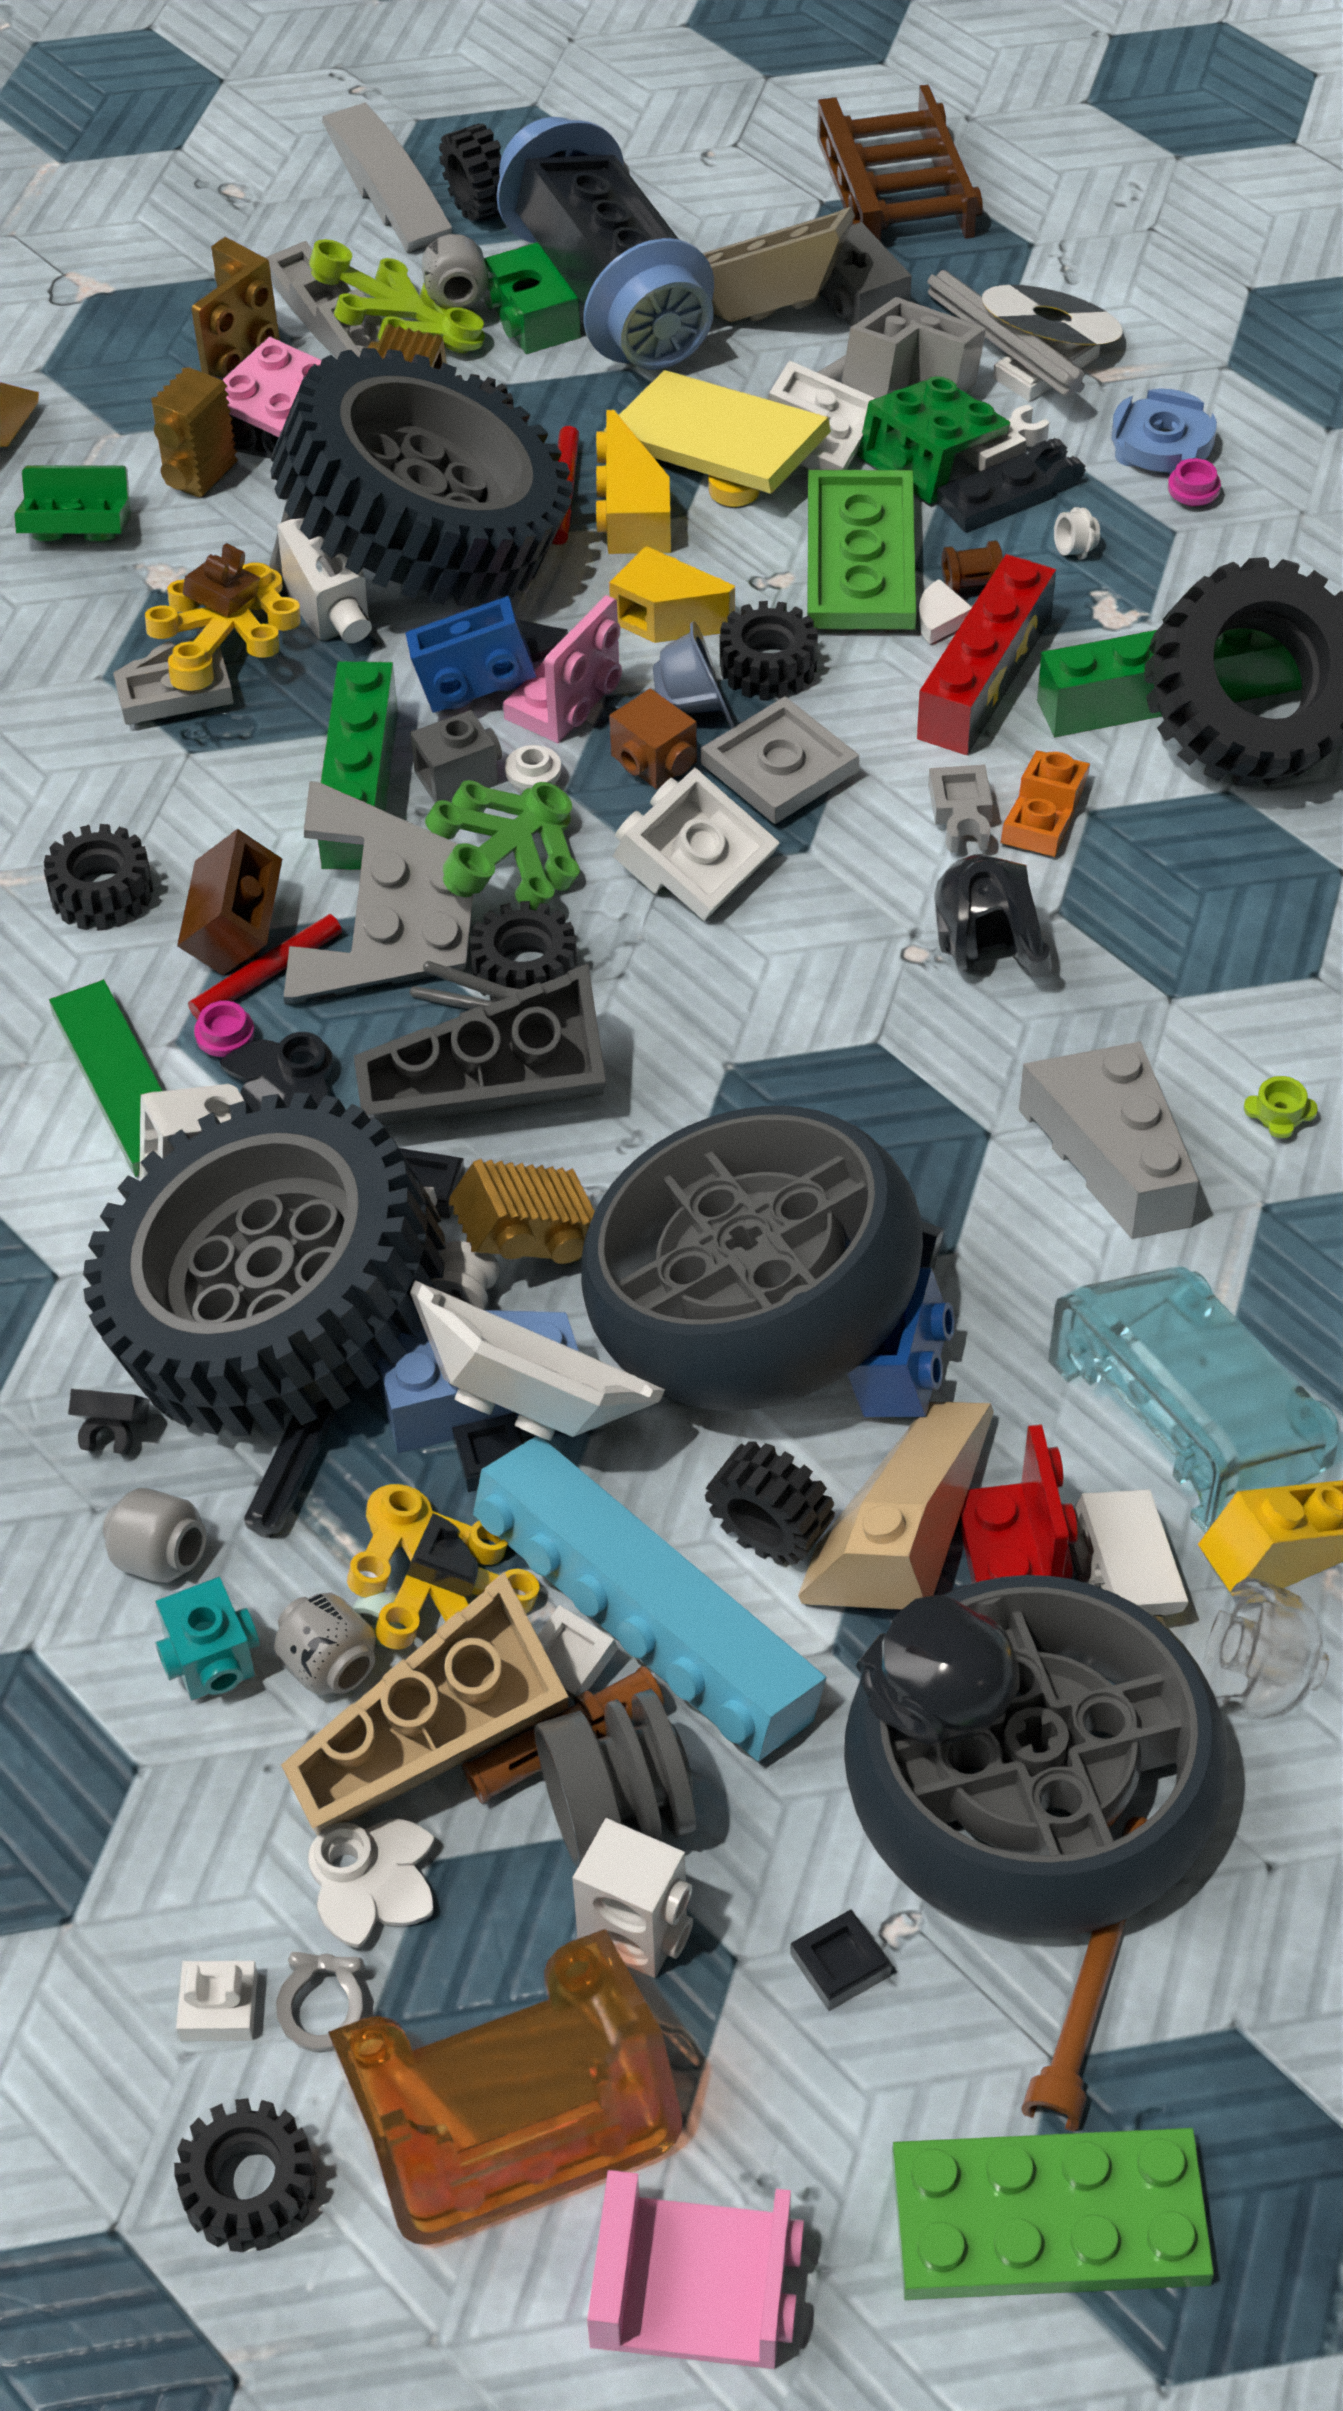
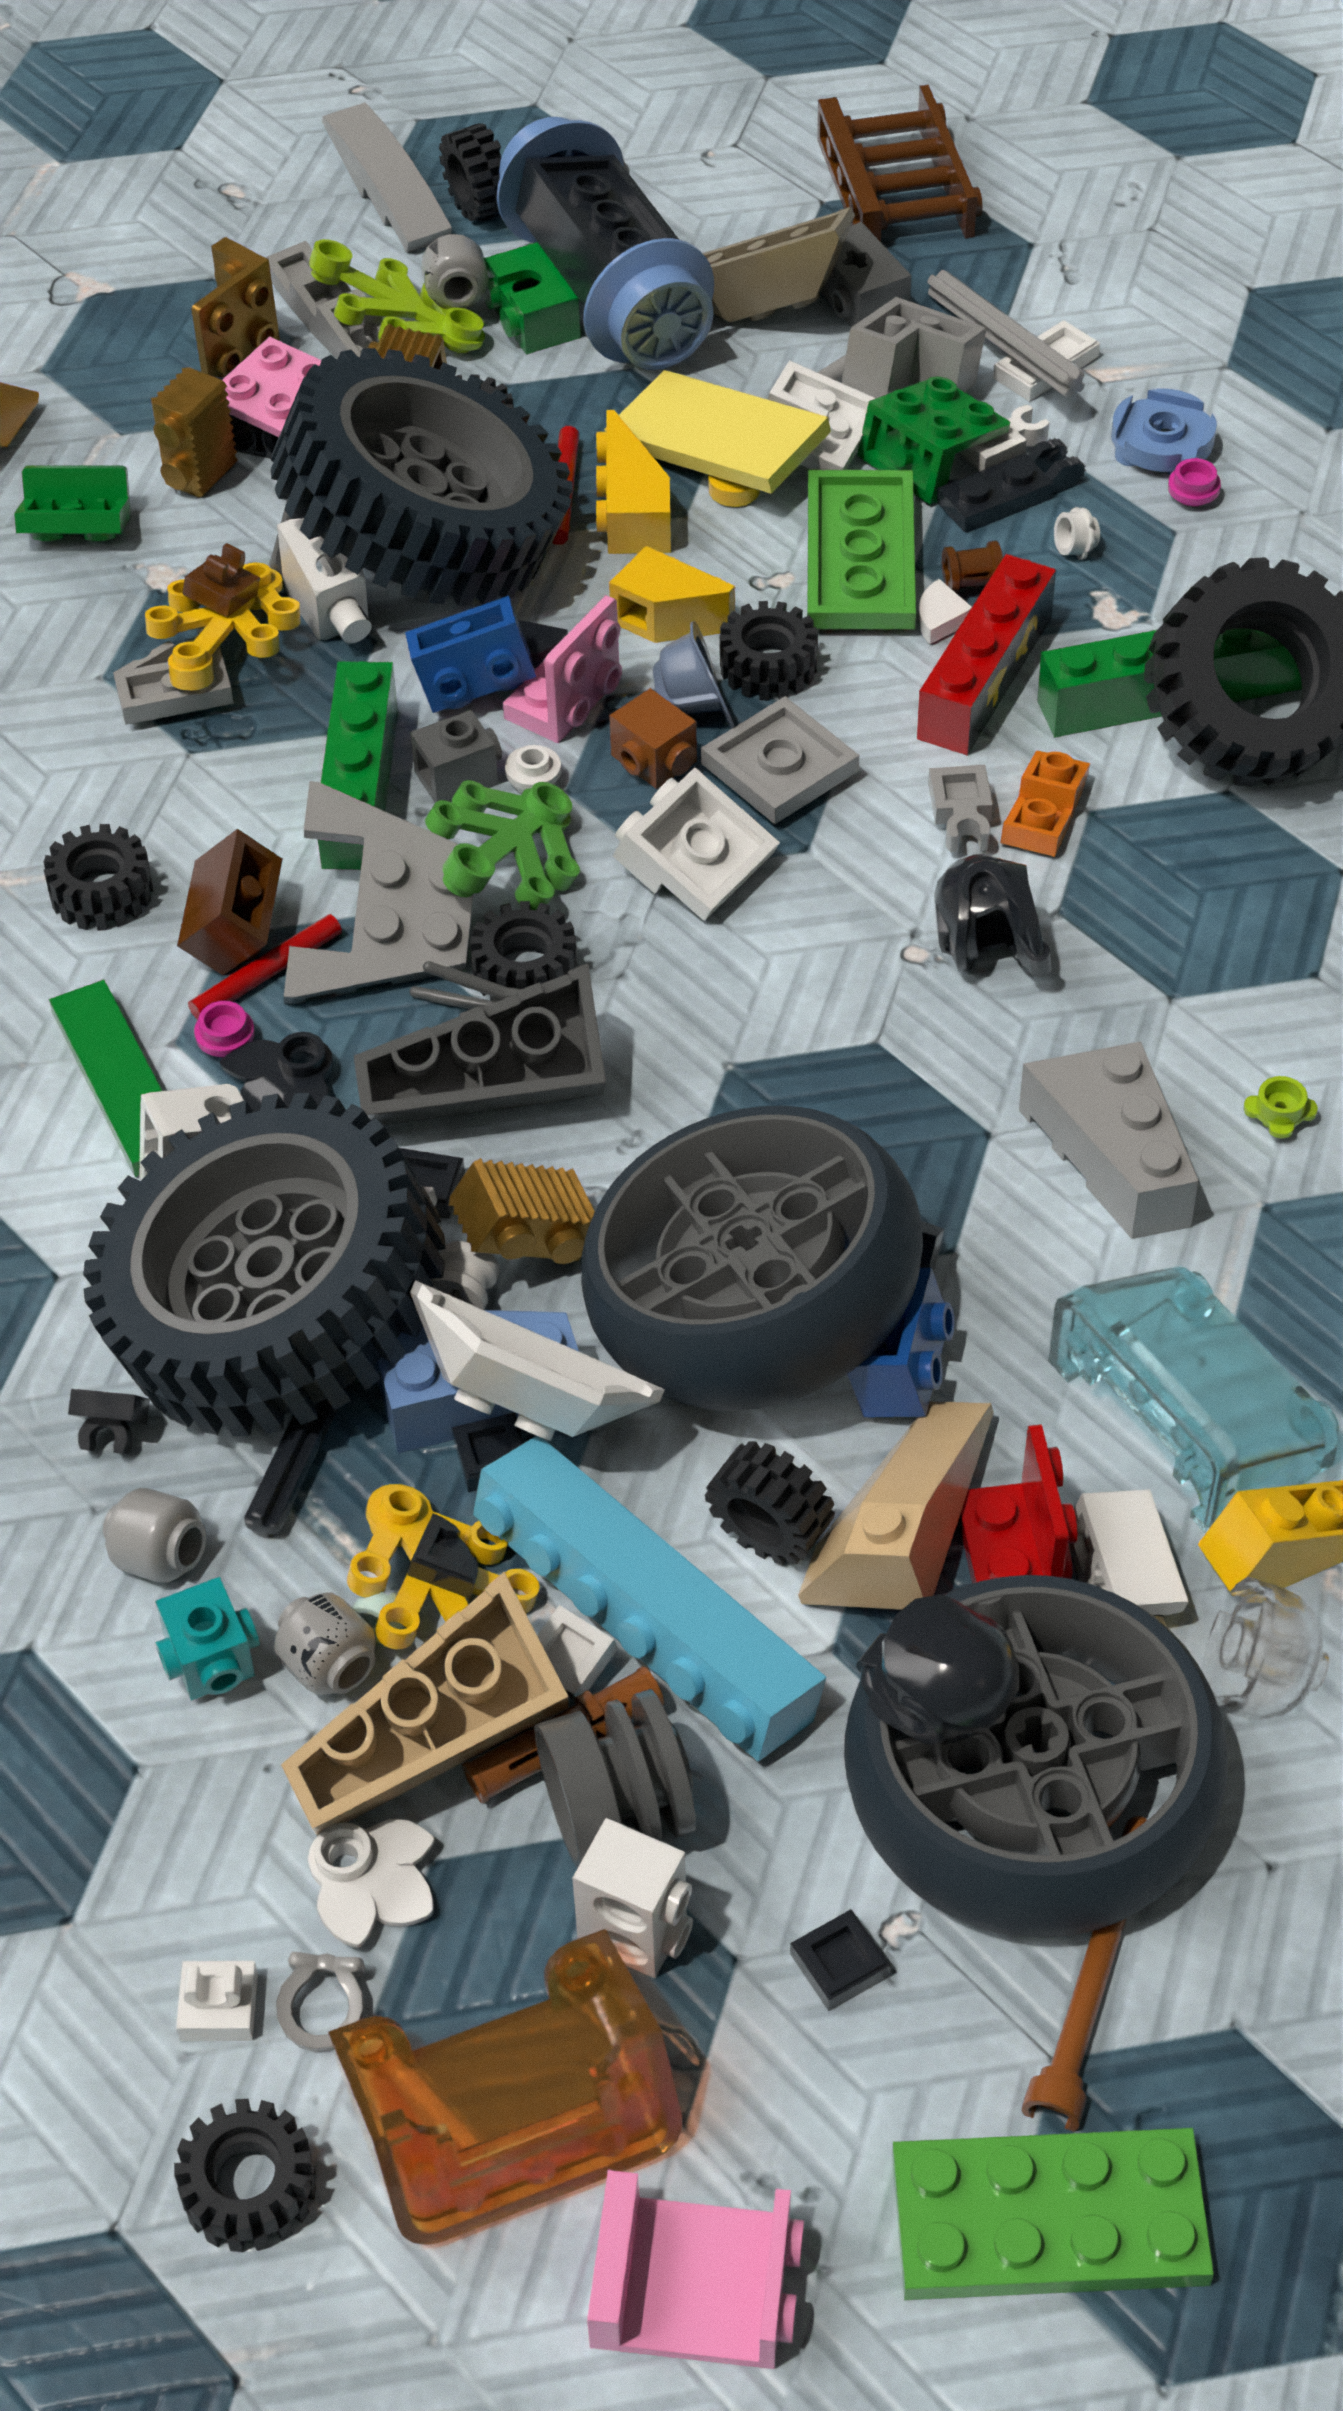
(1015, 307): sticker -> none

